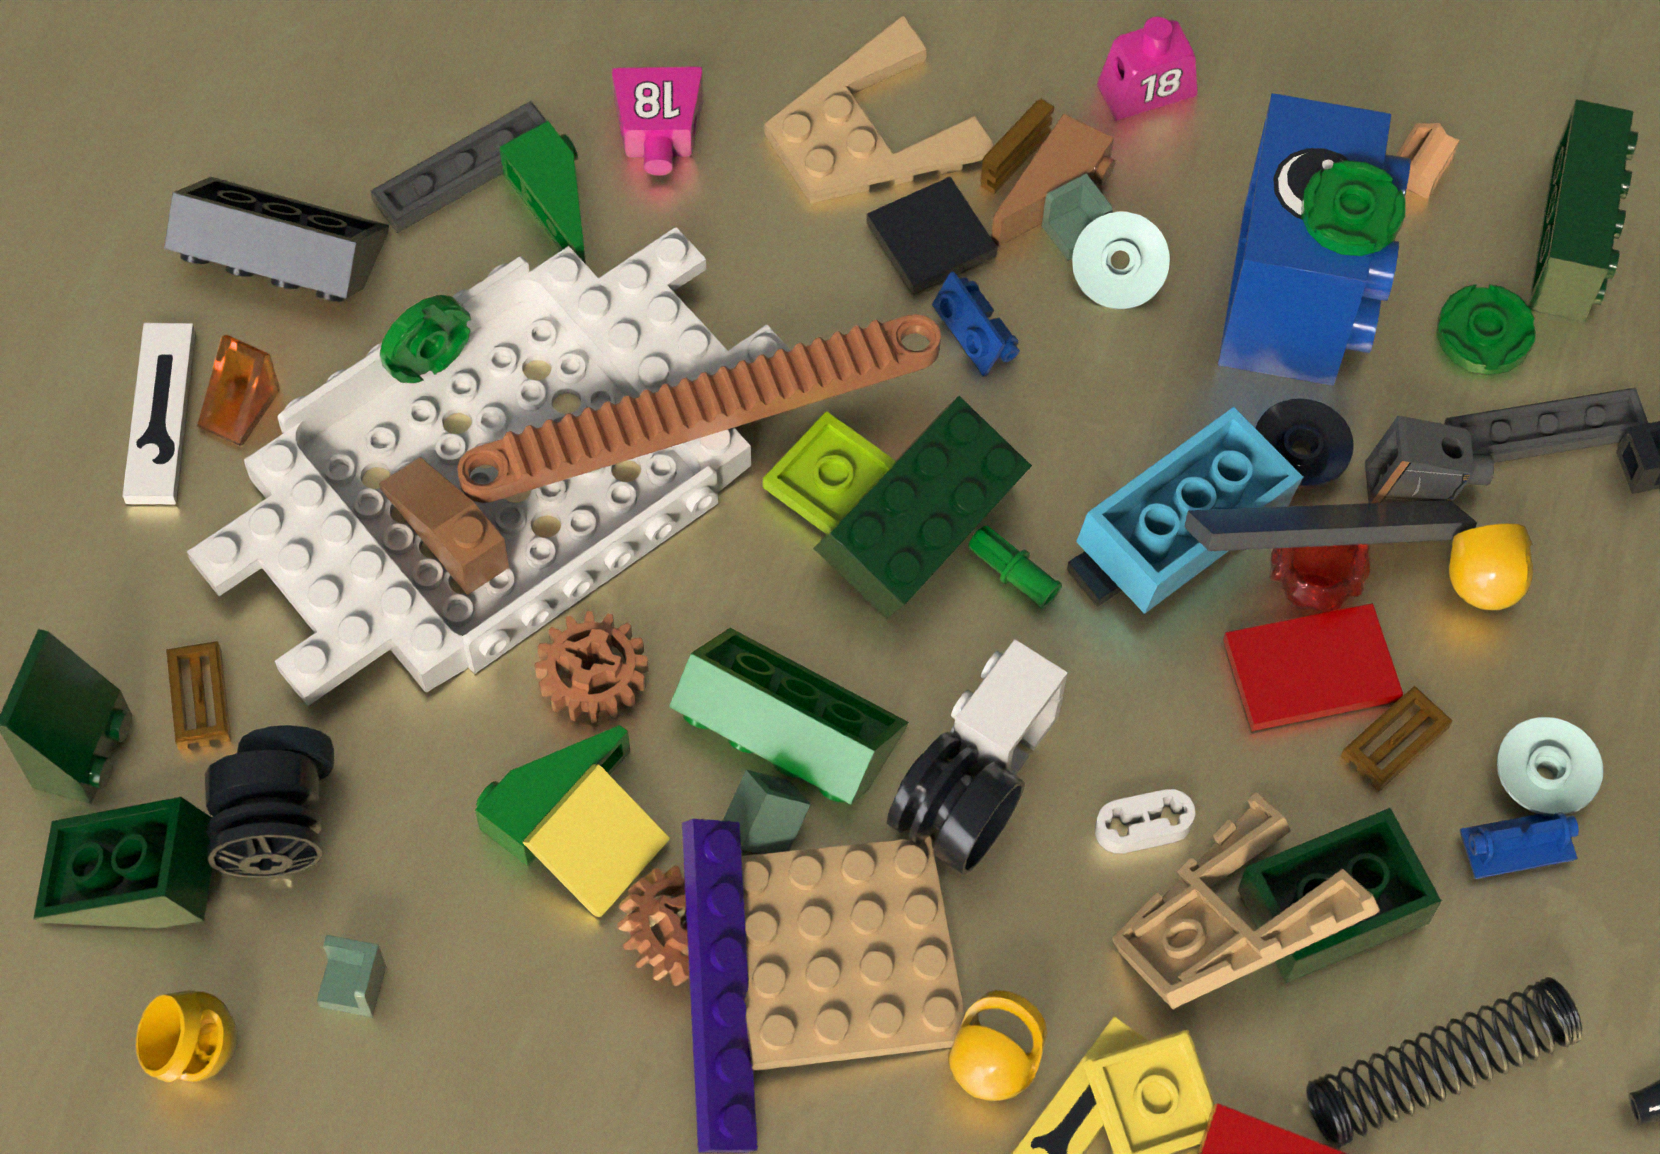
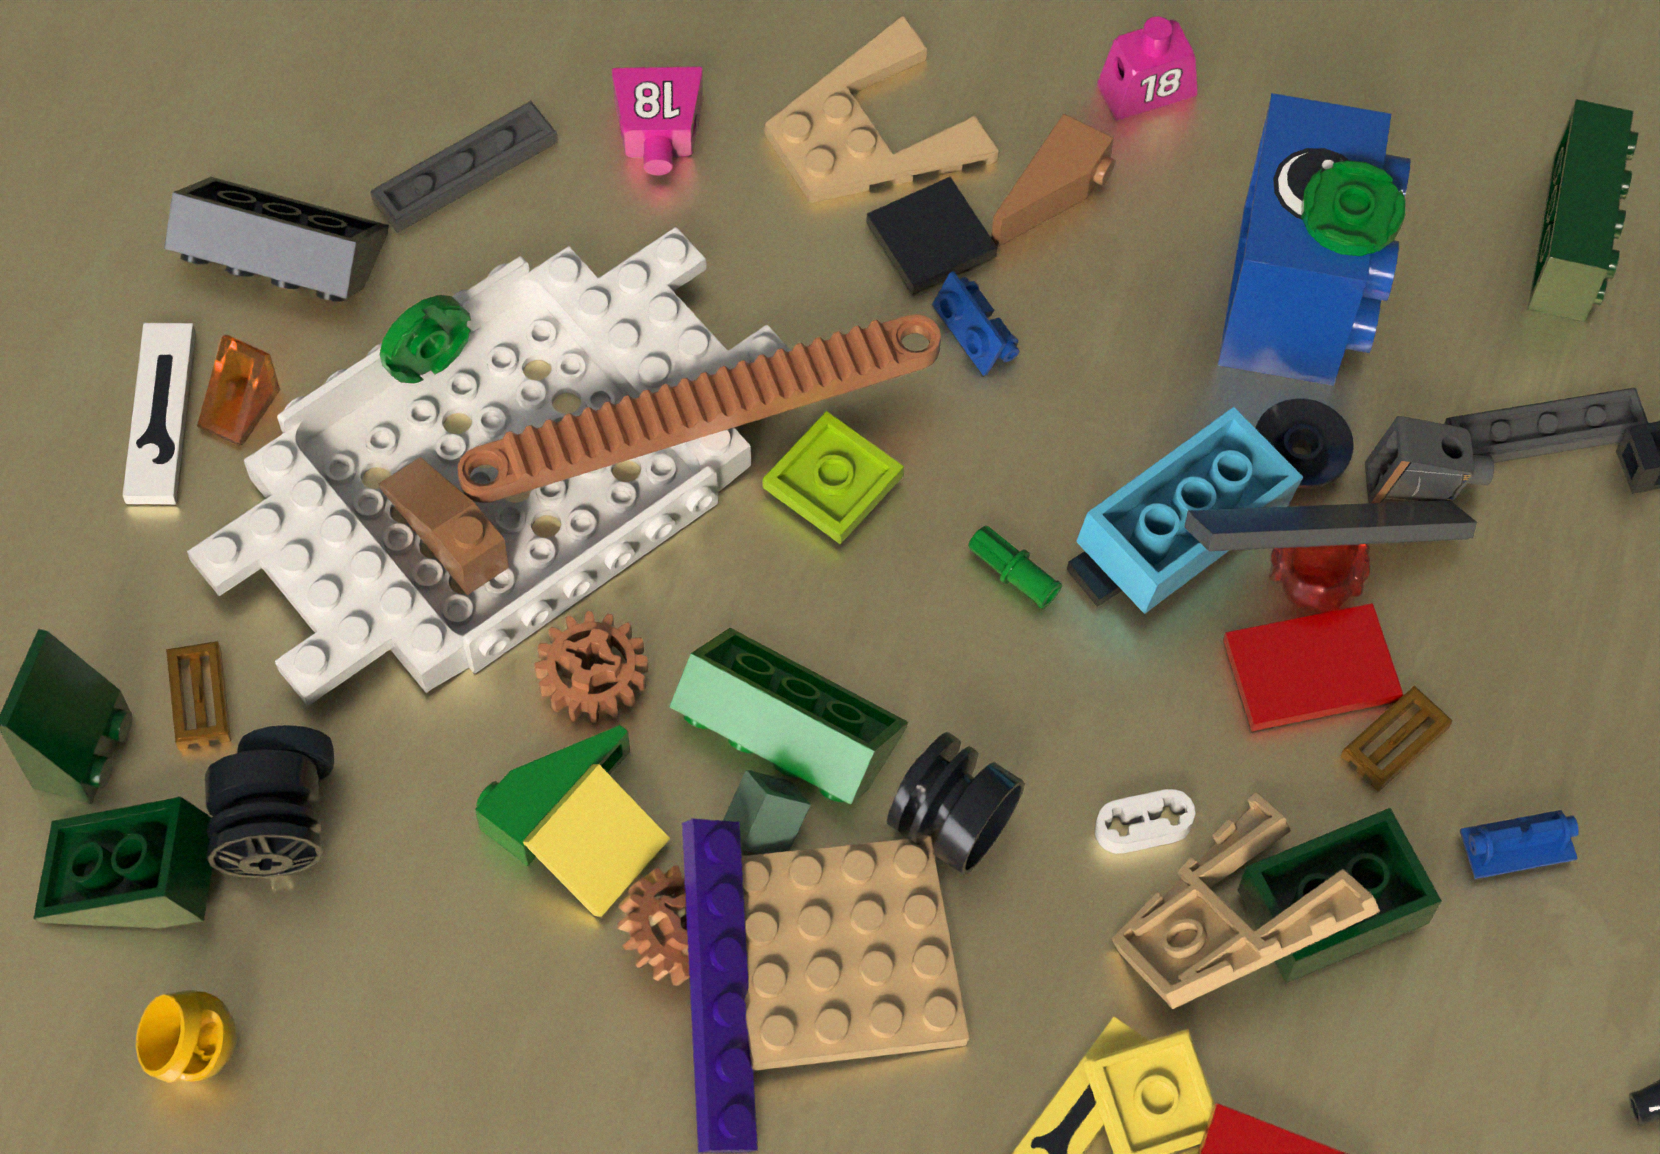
(351, 976): sand green panel -> none
(544, 176): green slope -> none
(922, 507): dark green brick -> none
(990, 1062): yellow helmet -> none
(1010, 706): white piece -> none
(1016, 146): pearl gold tile -> none
(1071, 210): sand green panel -> none
(1146, 265): light aqua dish -> none
(1330, 1105): black piece -> none
(1430, 156): light nougat piece -> none
(1486, 329): green tile -> none
(1492, 565): yellow helmet -> none
(1553, 746): light aqua dish -> none

